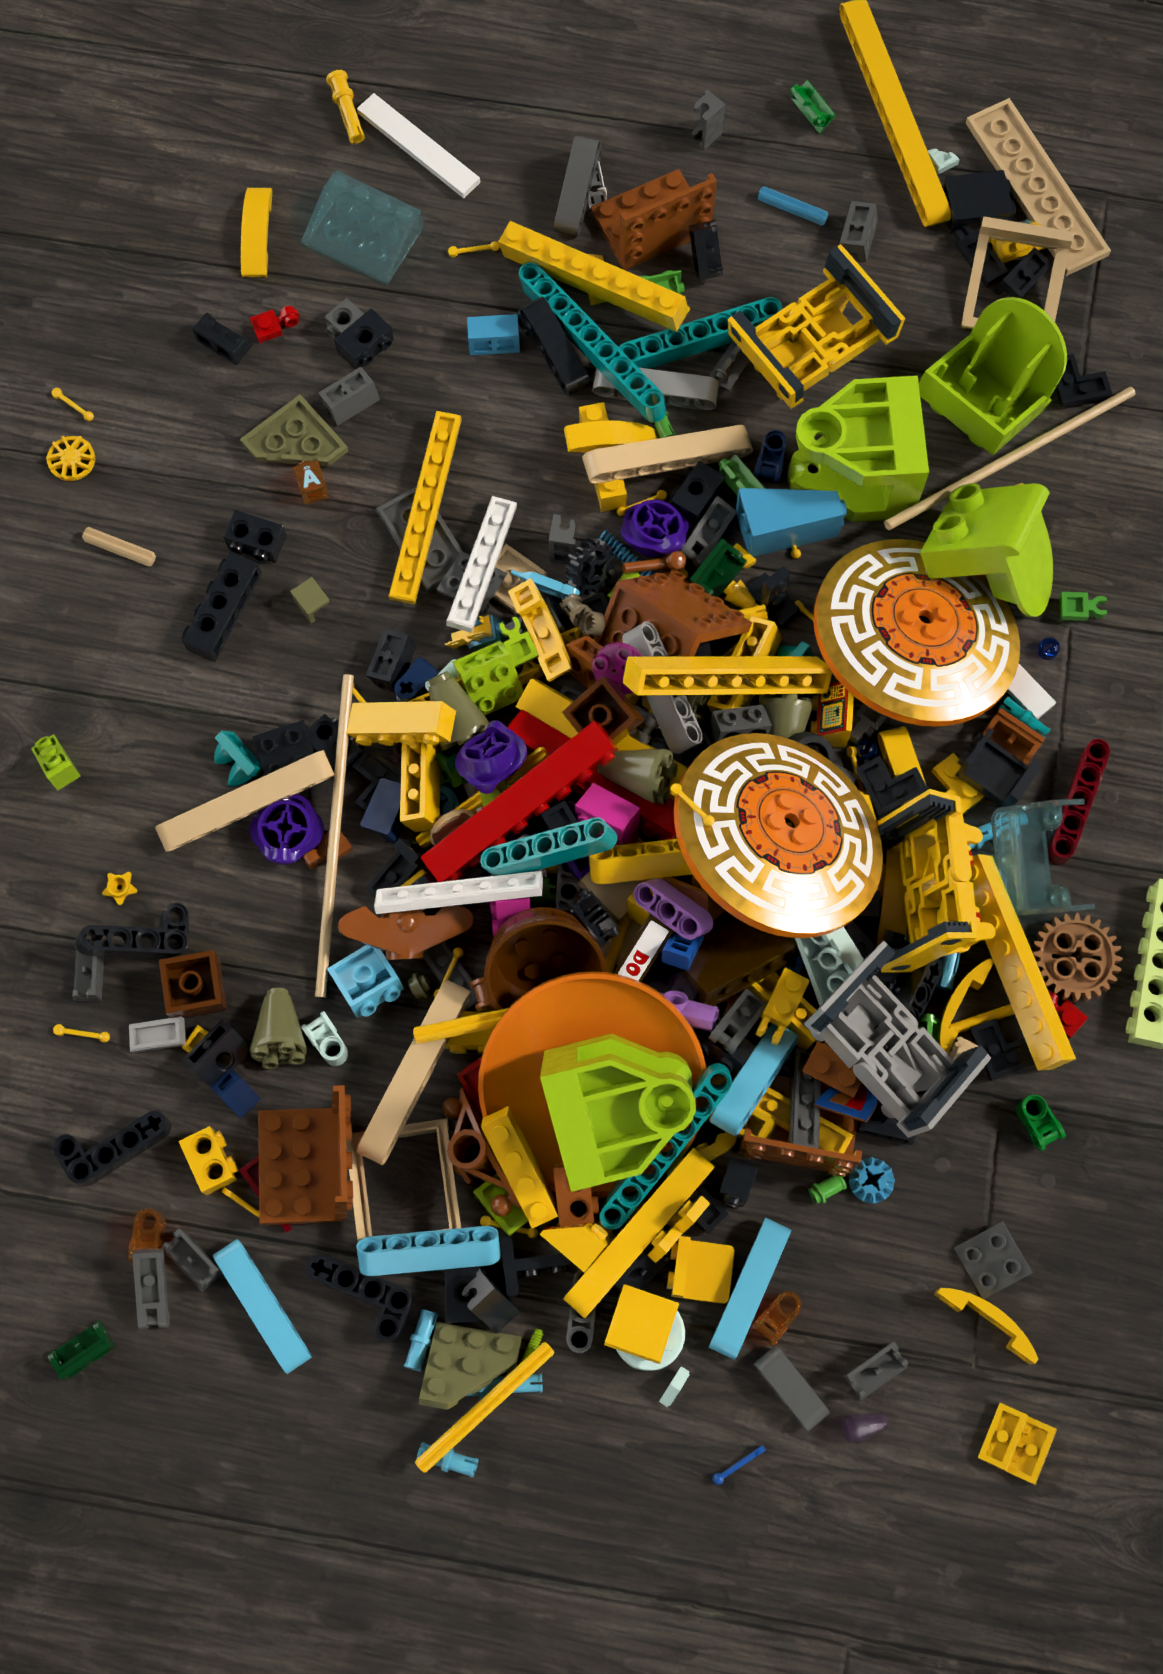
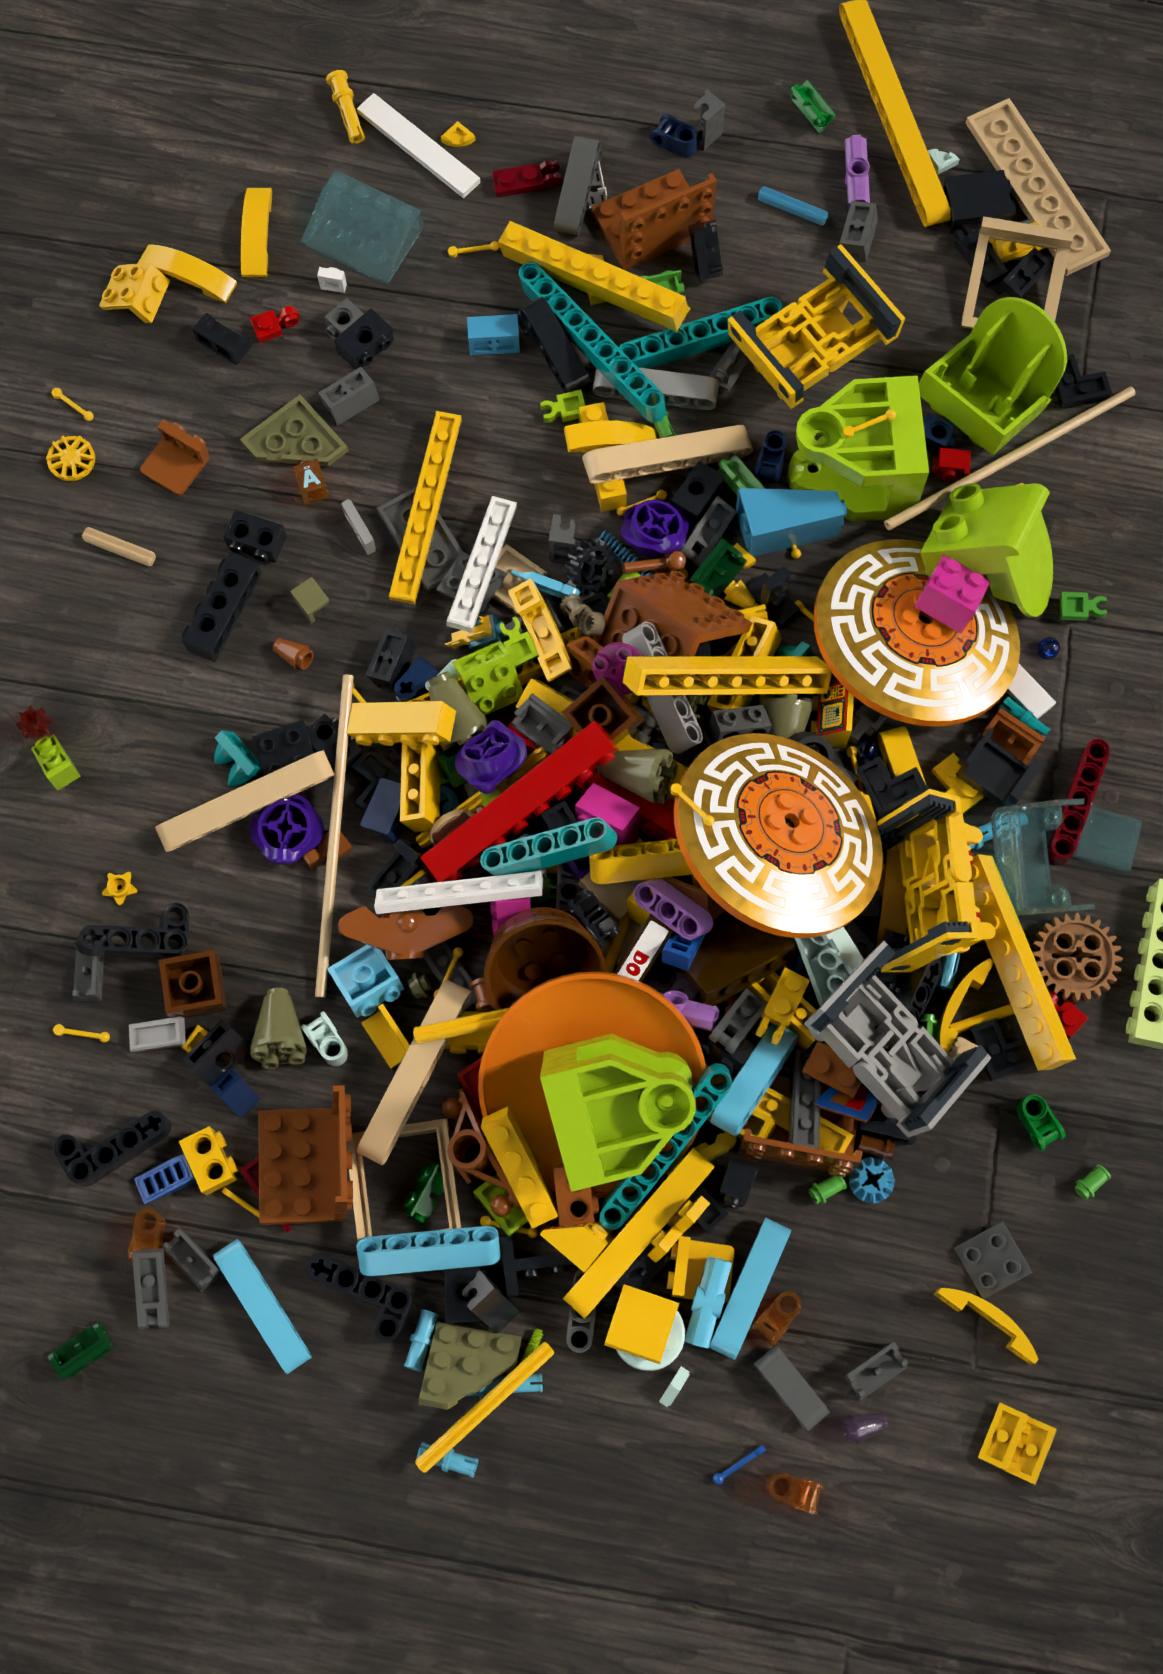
(37, 717): none -> clear red gear
(135, 288): none -> yellow bracket
(169, 1188): none -> blue slope
(175, 458): none -> dark orange bracket
(190, 270): none -> yellow slope
(294, 653): none -> dark orange cone
(332, 279): none -> white plate
(358, 526): none -> light grey tile
(386, 1037): none -> yellow panel
(418, 1200): none -> green hinge
(458, 136): none -> yellow tile
(526, 178): none -> dark red hinge
(542, 724): none -> dark grey hinge
(566, 406): none -> lime plate
(675, 136): none -> dark blue piece
(708, 1302): none -> medium azure piece
(800, 1493): none -> clear orange piece
(849, 431): none -> yellow hinge
(856, 162): none -> medium lavender piece
(877, 1146): none -> reddish brown pin
(939, 426): none -> dark blue brick
(951, 464): none -> red brick
(952, 594): none -> dark pink brick
(1092, 1182): none -> bright green pin
(1109, 839): none -> clear light blue tile

